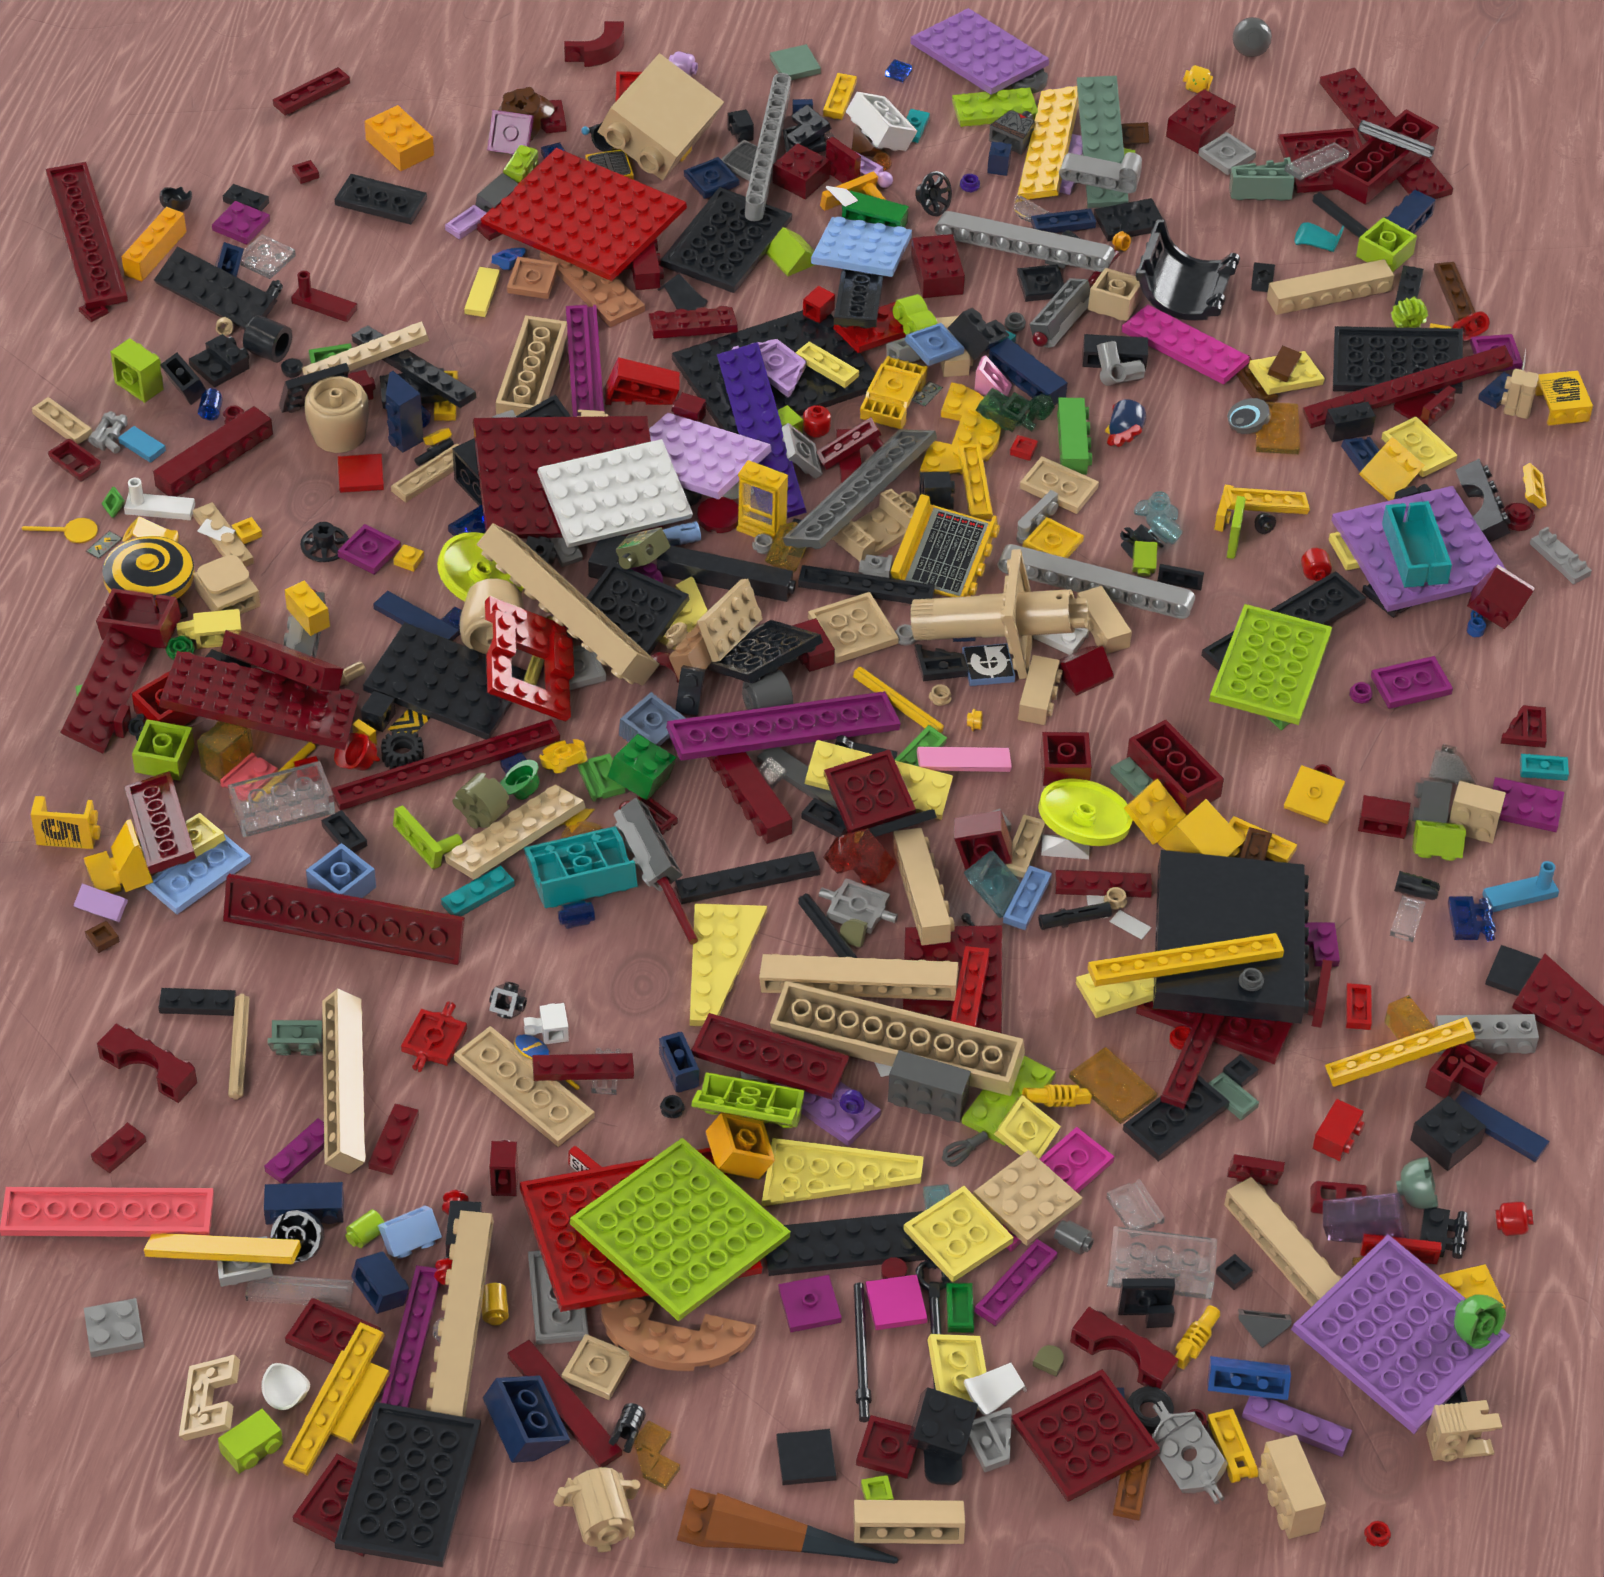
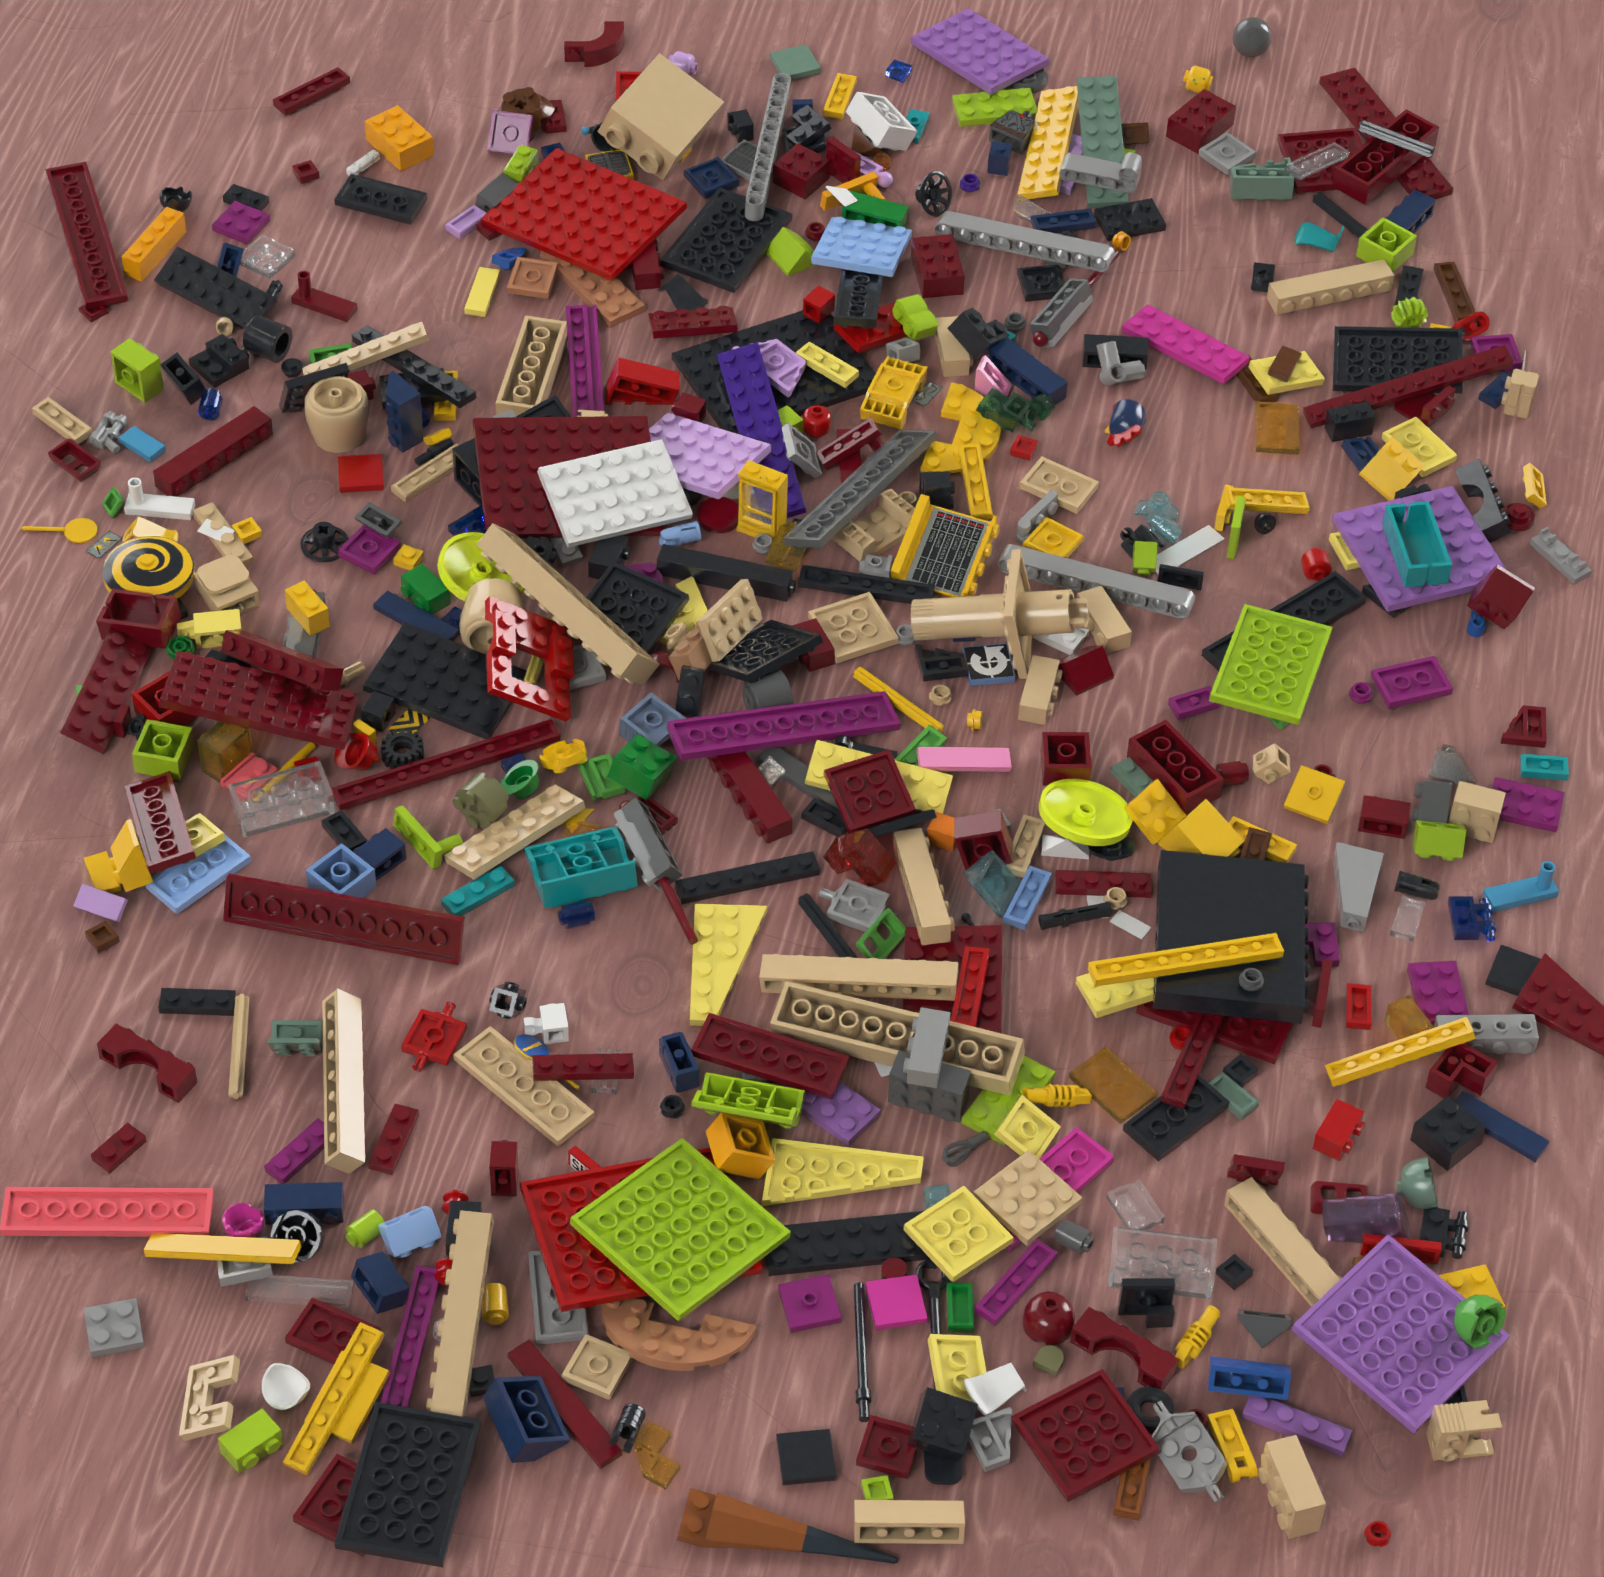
(64, 828): yellow panel -> none
(232, 412): dark red plate -> none
(242, 1220): none -> dark pink hair
(363, 163): none -> white axle
(378, 520): none -> dark grey slope
(382, 852): none -> dark blue brick
(425, 589): none -> green brick
(481, 1380): none -> black plate
(600, 1506): tan container -> none
(634, 549): olive torso -> none
(814, 231): none -> dark red plate
(852, 1102): dark purple plate -> none
(854, 932): olive tile -> none
(884, 947): none -> bright green piece
(927, 1047): none -> light grey brick
(934, 344): medium blue tile -> none
(941, 832): none -> orange brick
(1048, 1318): none -> dark red cylinder
(1073, 434): bright green brick -> none
(1115, 294): tan brick -> none
(1115, 851): none -> black dish
(1181, 283): black hinge -> none
(1189, 547): none -> white sticker
(1192, 703): none -> magenta plate
(1233, 773): none -> dark red brick
(1249, 415): dark grey tile -> none
(1271, 763): none -> tan brick
(1355, 881): none -> light grey slope
(1437, 988): none -> magenta plate
(1514, 1218): red head -> none
(1565, 397): yellow panel -> none

